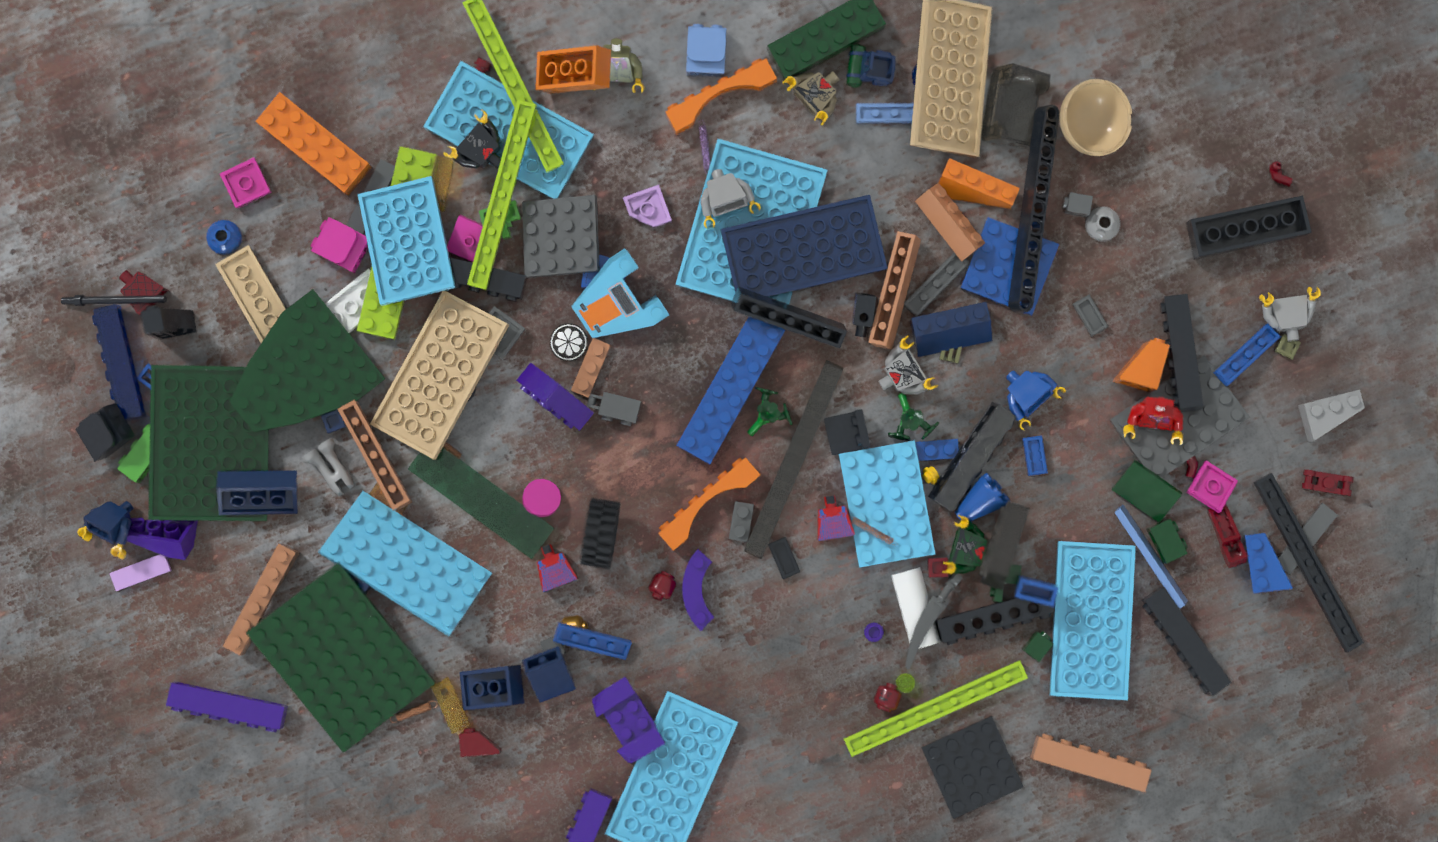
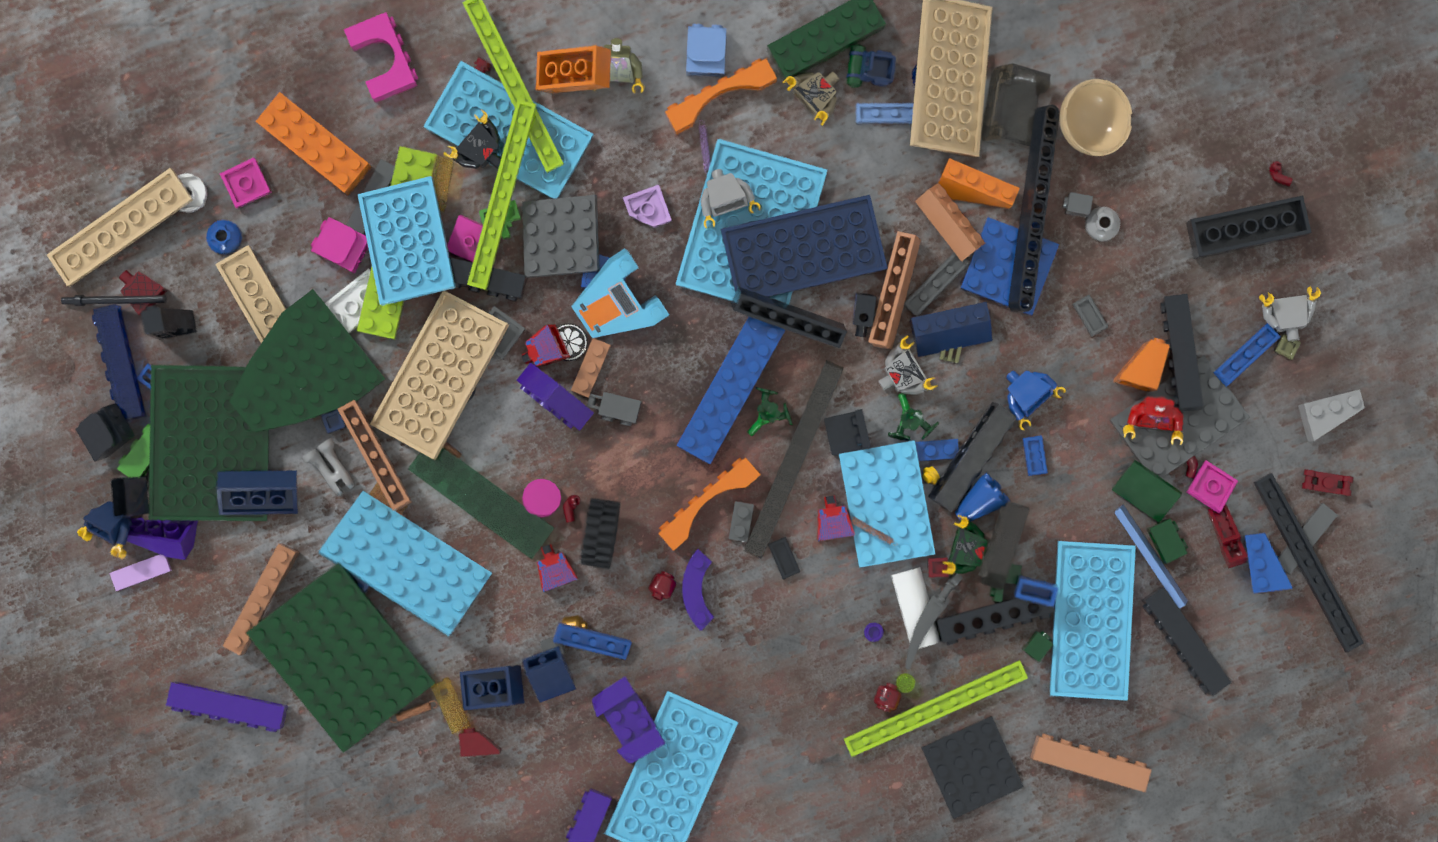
(120, 227): none -> tan plate
(129, 496): none -> black piece
(198, 189): none -> white plate
(381, 30): none -> dark pink arch
(545, 347): none -> red torso
(569, 506): none -> dark red arm

